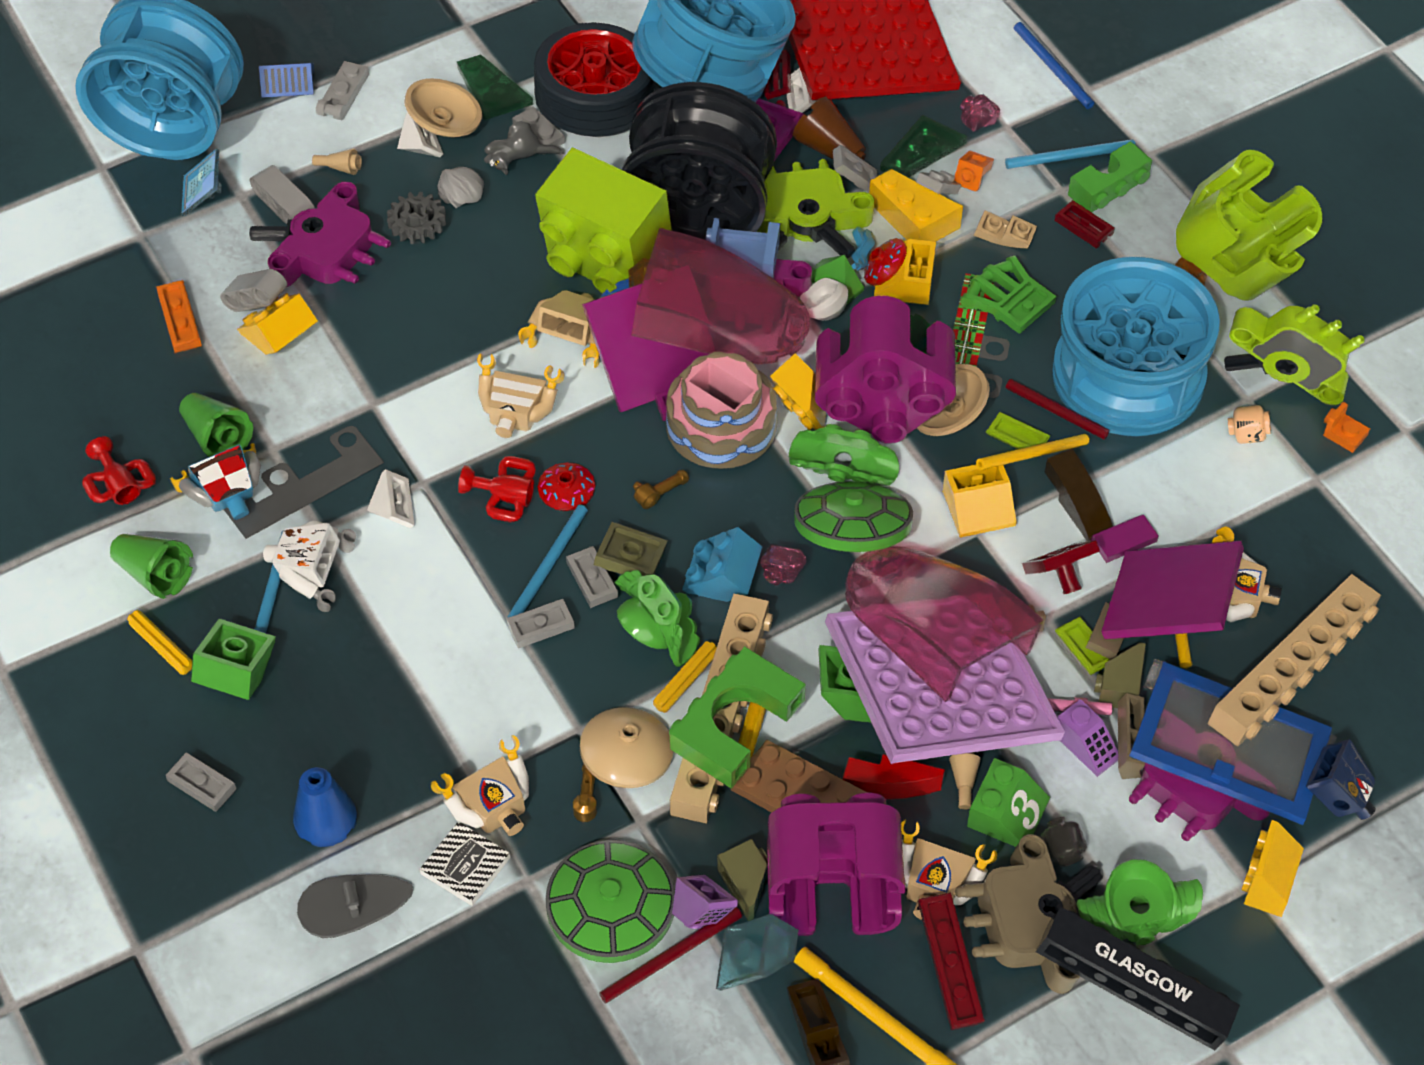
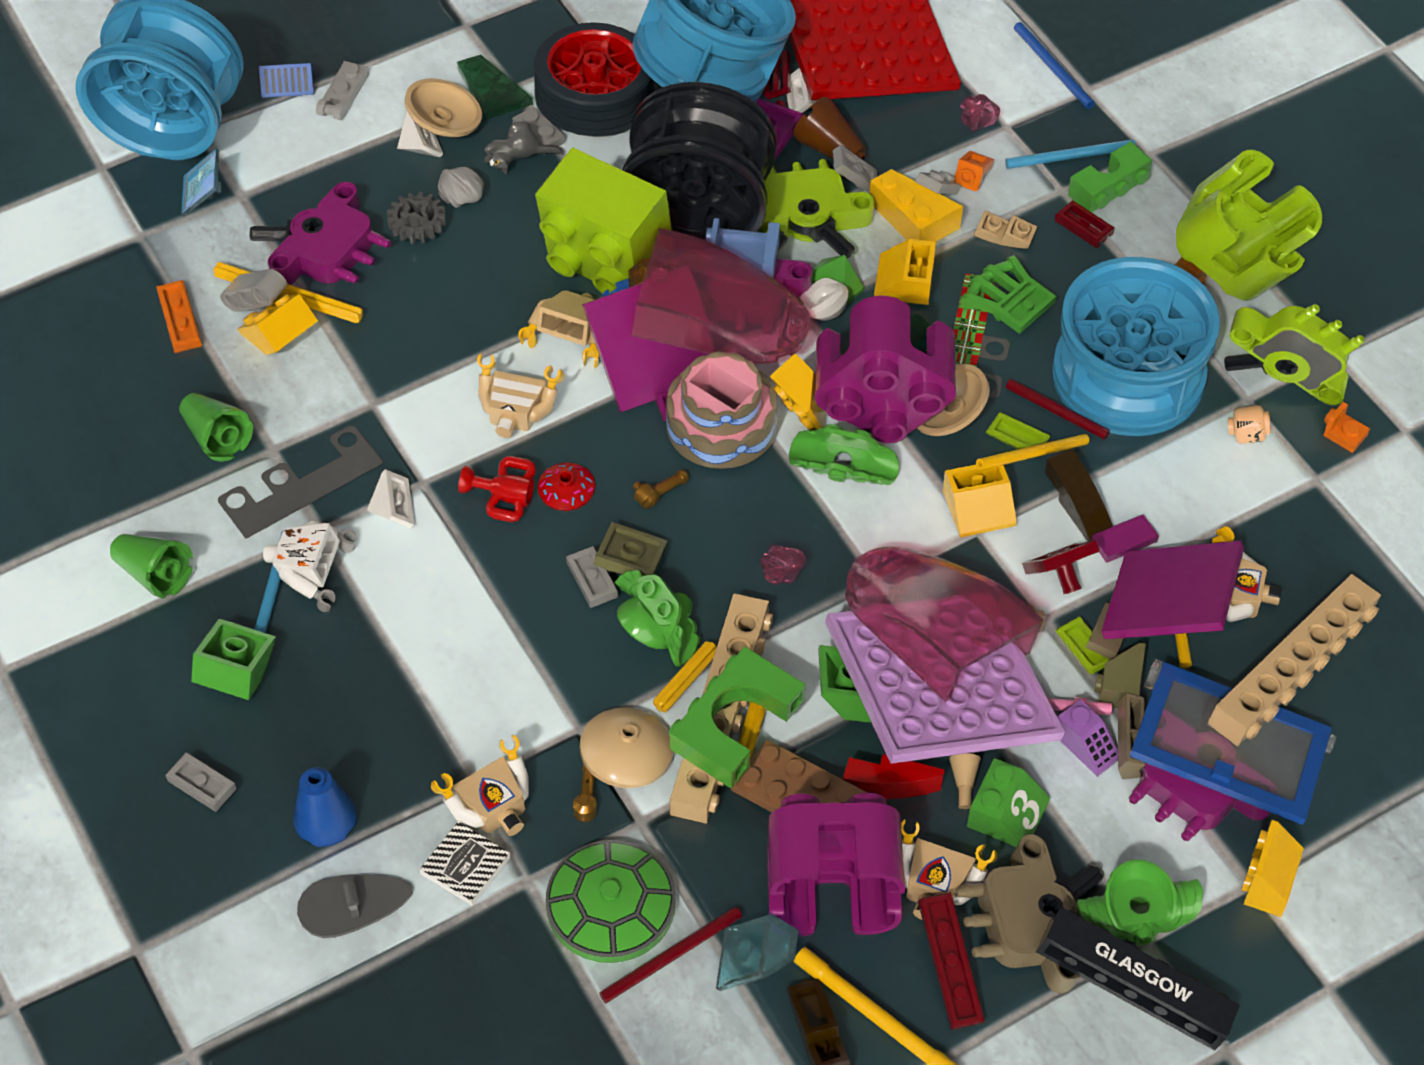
(118, 479): red piece -> none
(160, 642): yellow axle -> none
(222, 480): torso -> none
(280, 193): light grey beam -> none
(312, 299): none -> yellow axle
(345, 161): tan cone -> none
(540, 623): light grey plate -> none
(549, 561): dark azure piece -> none
(701, 901): medium lavender slope -> none
(723, 565): dark azure slope -> none
(745, 875): olive slope -> none
(853, 516): bright green dish -> none
(864, 244): dark azure hair -> none
(885, 261): red dish -> none
(922, 146): clear green wing -> none
(1064, 841): clear smoke head -> none
(1343, 781): dark blue torso -> none

